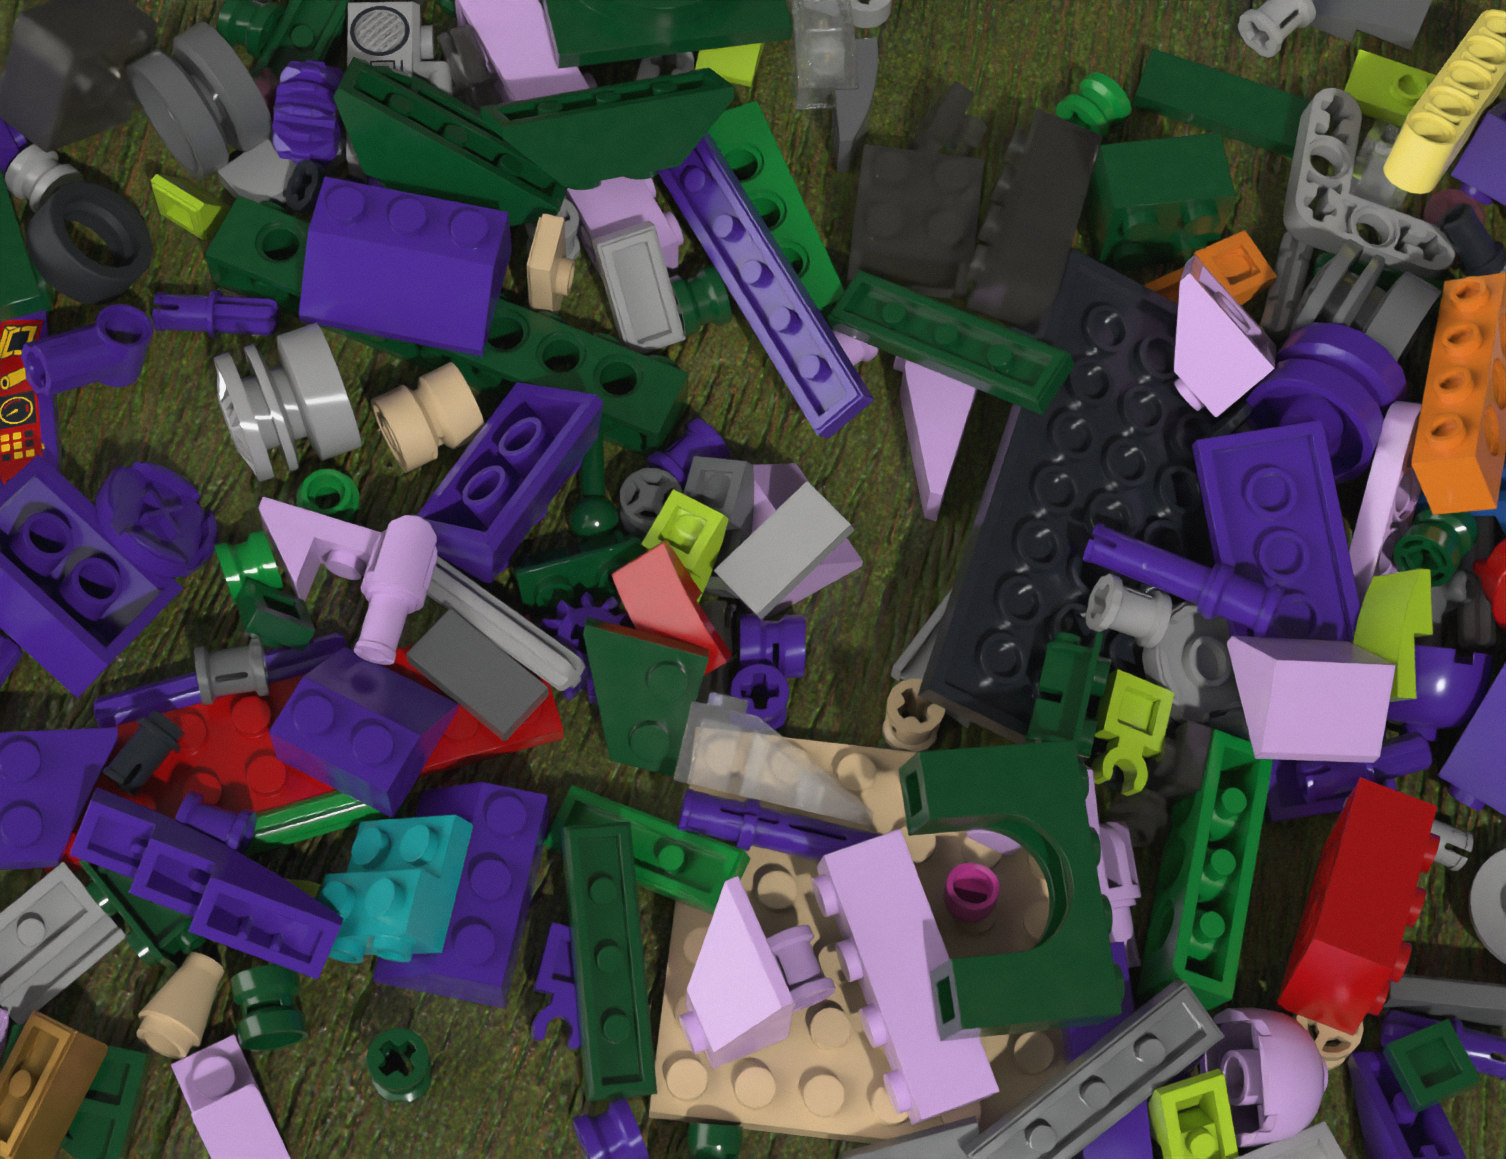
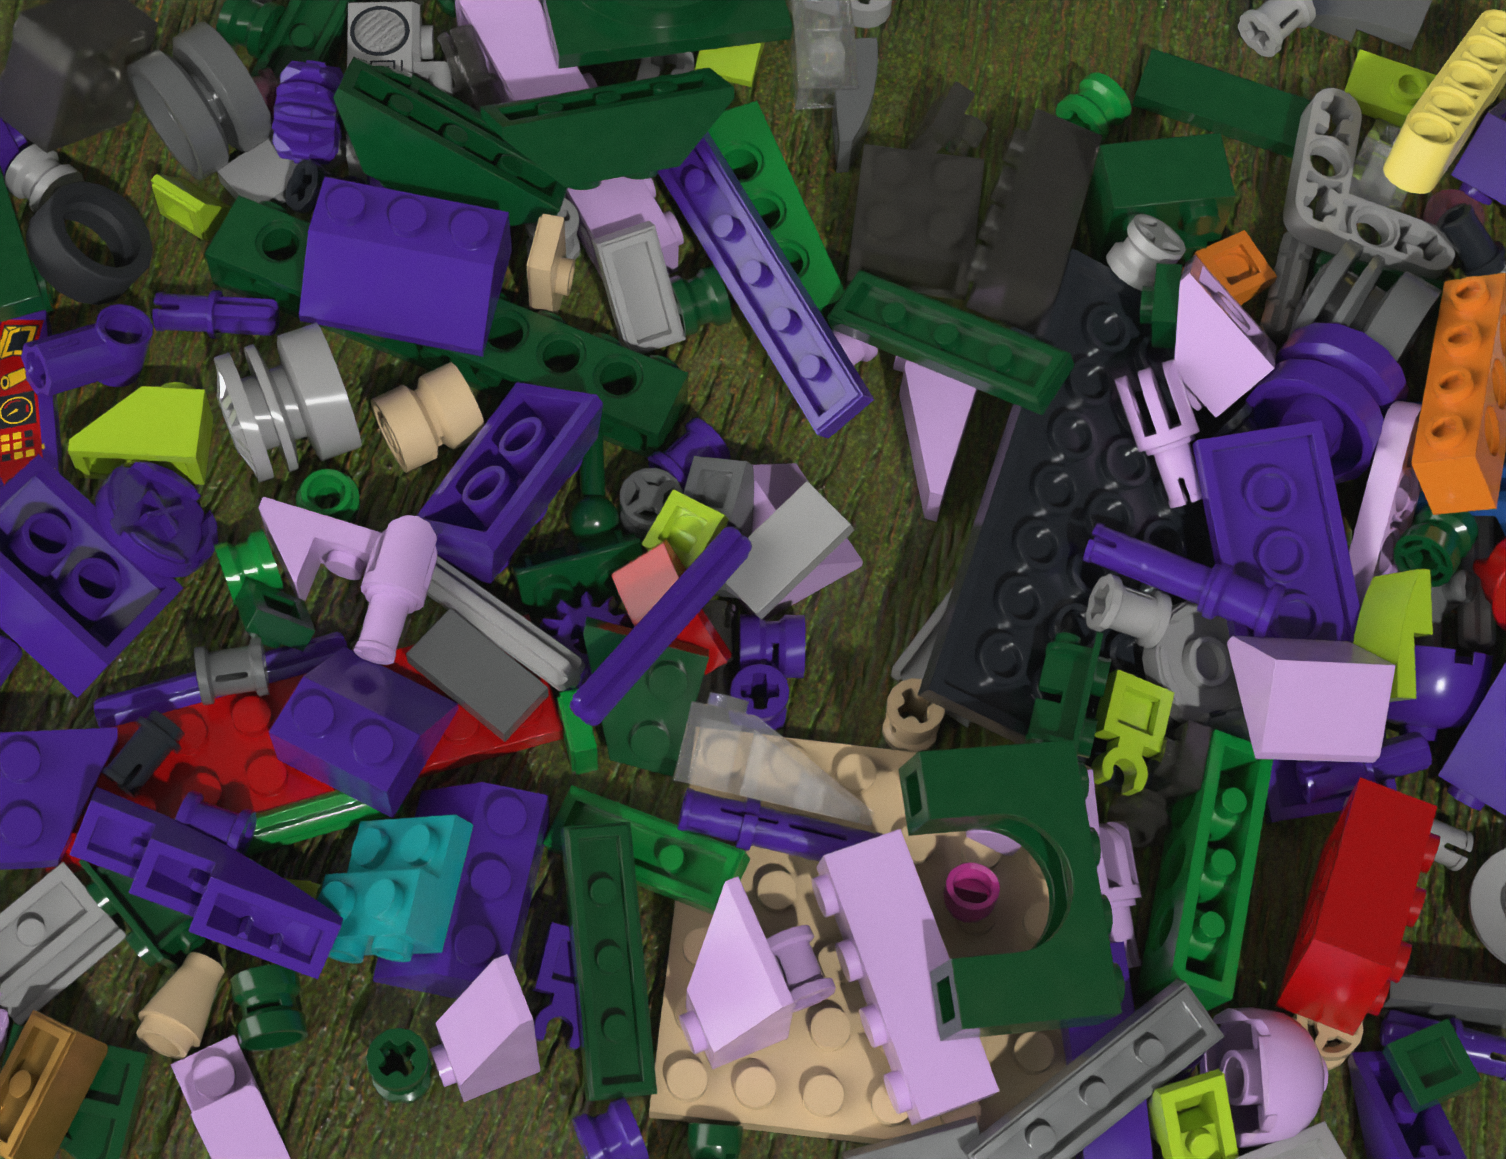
(151, 425): none -> lime slope
(487, 1034): none -> lavender slope
(577, 737): none -> green tile
(660, 626): none -> dark purple axle
(1146, 245): none -> light grey wheel
(1160, 305): none -> dark green plate
(1169, 442): none -> lavender arm

